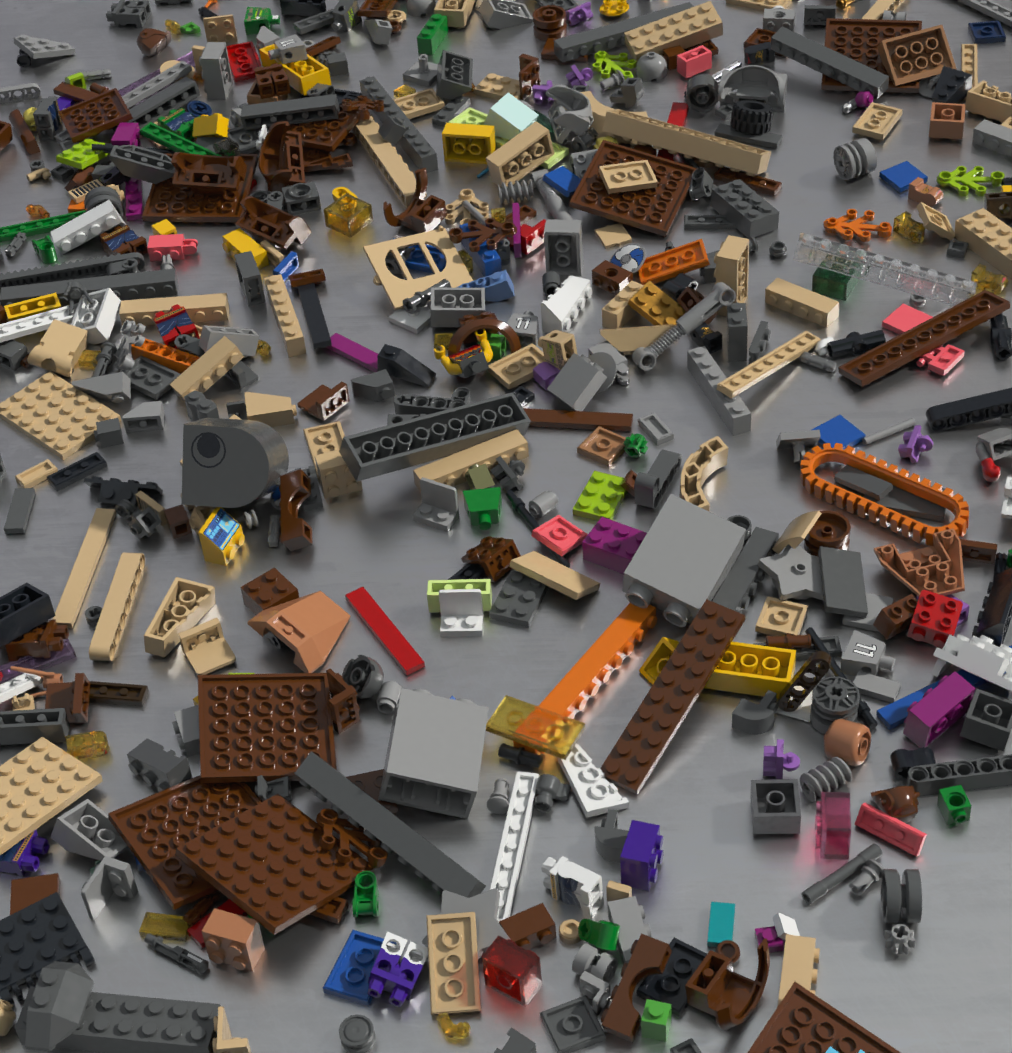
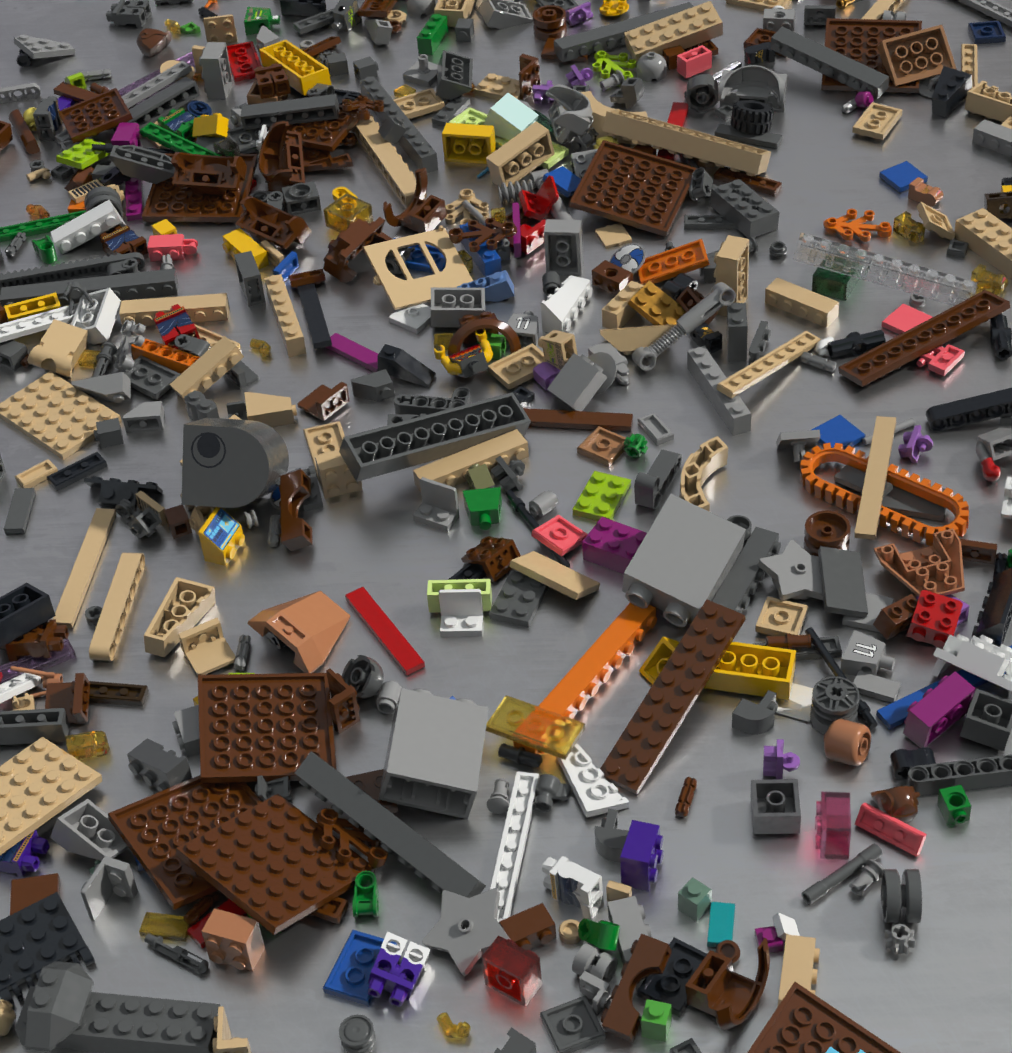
(242, 652): none -> light grey axle
(244, 339): light grey brick -> none
(268, 591): reddish brown brick -> none
(289, 50): light grey torso -> none
(350, 244): none -> reddish brown piece
(365, 68): none -> dark grey brick
(421, 298): dark grey pin -> none
(453, 963): tan tile -> none
(464, 29): none -> dark grey brick
(539, 204): none -> red bracket
(628, 176): tan plate -> none
(629, 481): reddish brown tile -> none
(685, 797): none -> reddish brown axle
(694, 899): none -> sand green brick
(797, 531): tan slope -> none
(803, 681): dark brown beam -> none
(824, 778): light grey piece -> none
(855, 158): light grey wheel -> none
(875, 478): none -> tan tile
(947, 120): nougat brick -> none
(949, 179): lime plant -> none

